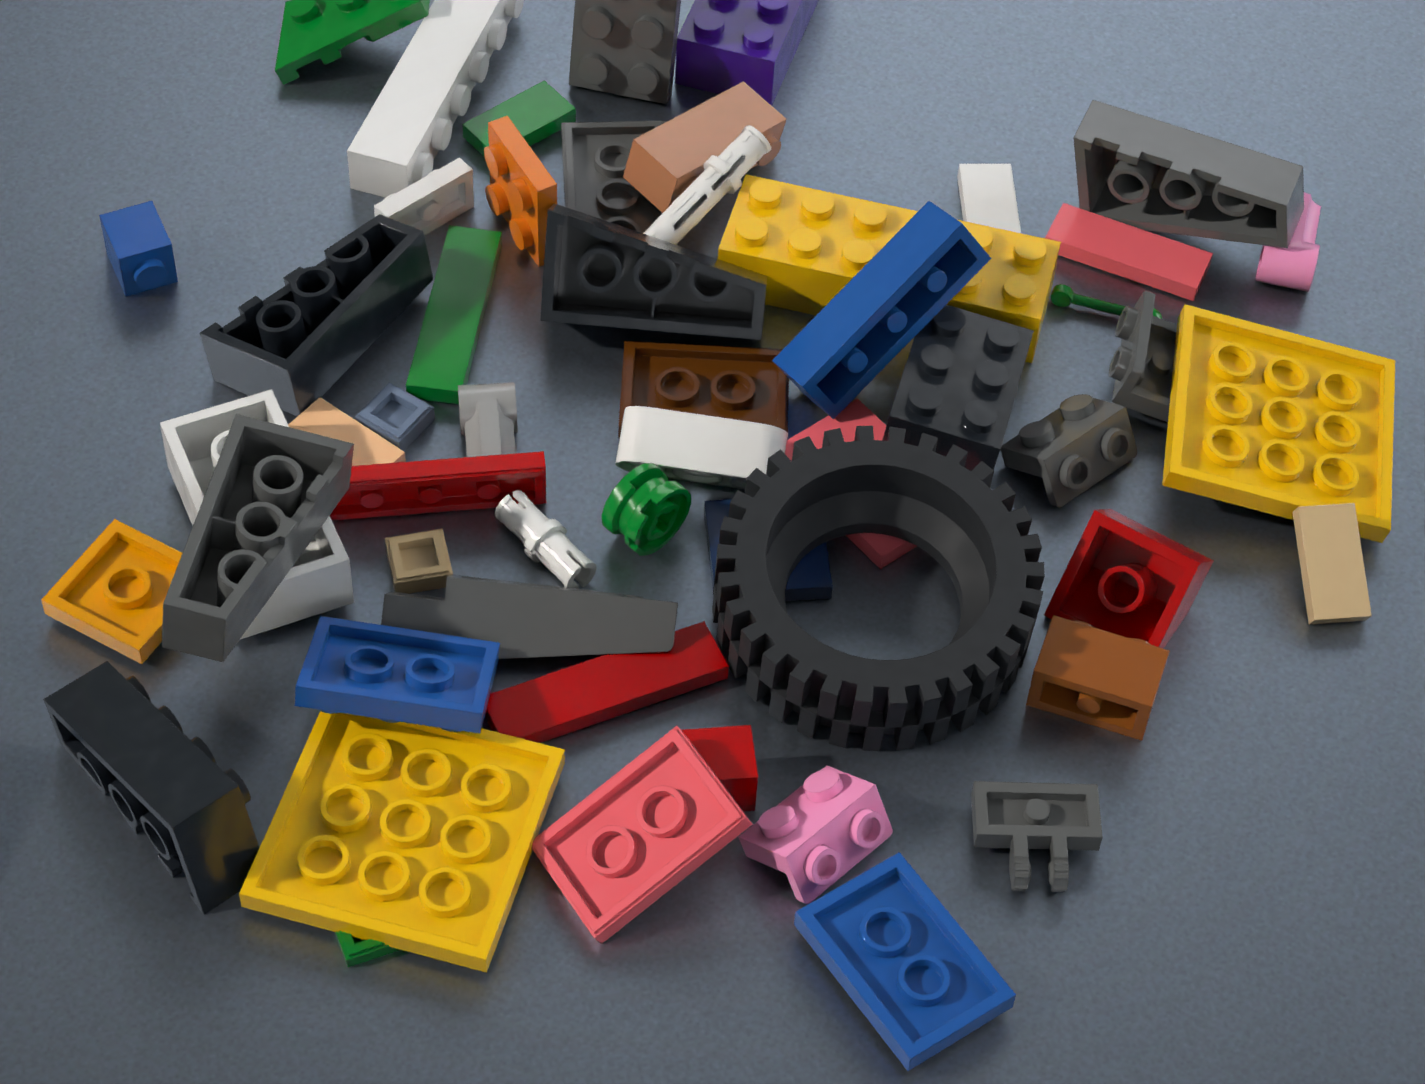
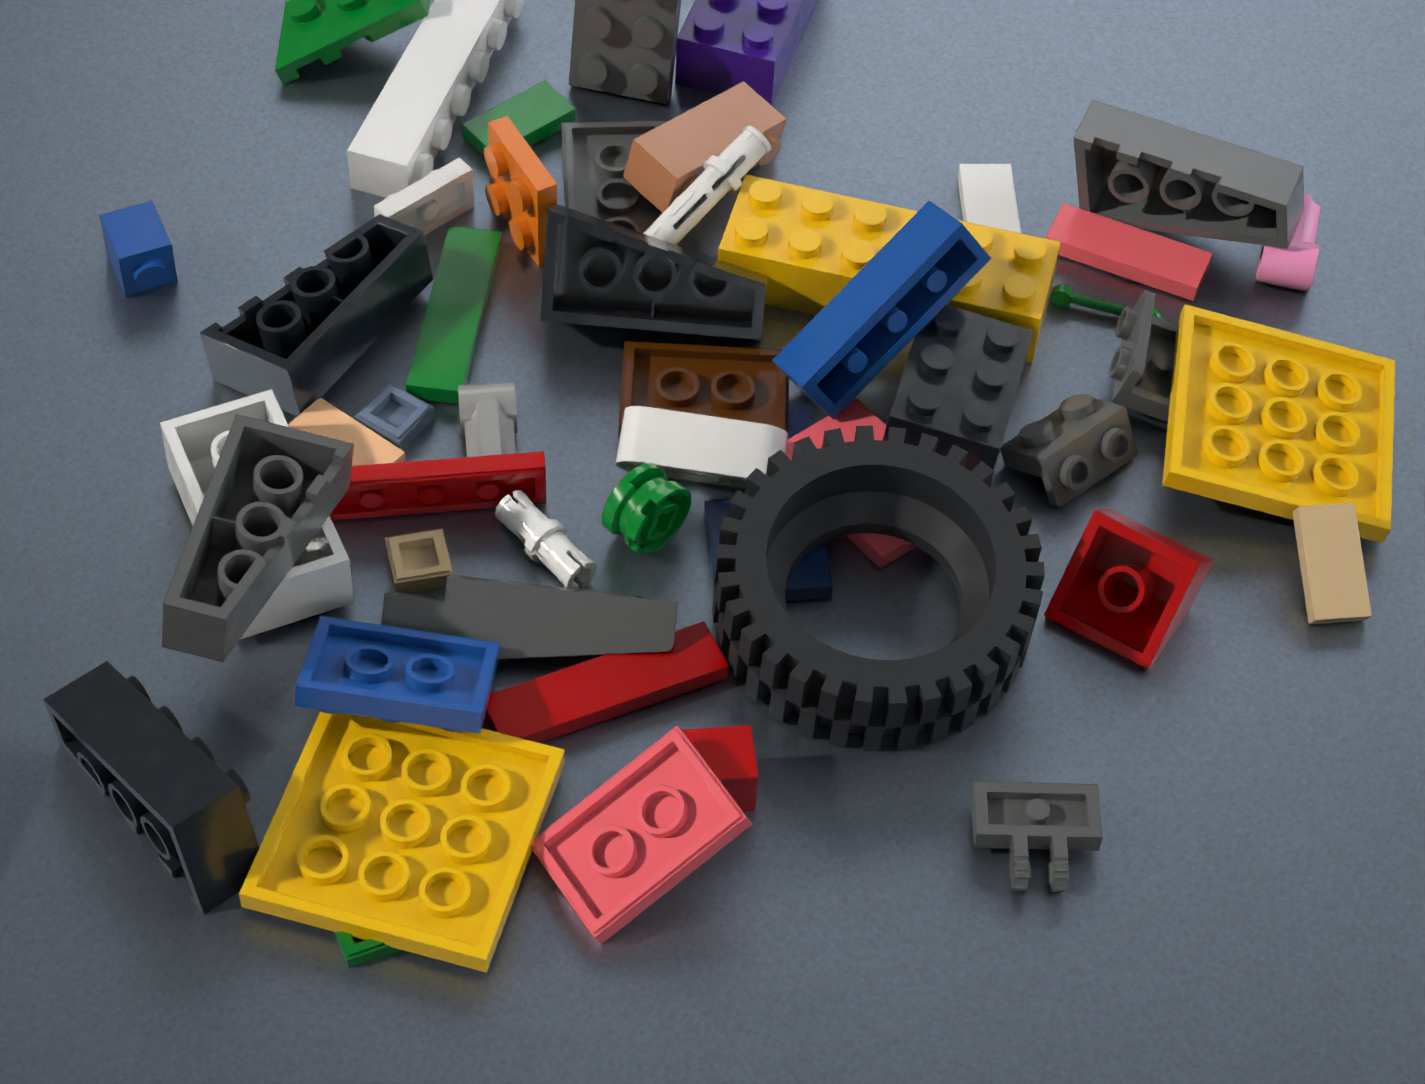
(117, 591): light orange plate -> none
(819, 831): bright pink bracket -> none
(904, 960): blue plate -> none
(1097, 677): dark orange brick -> none

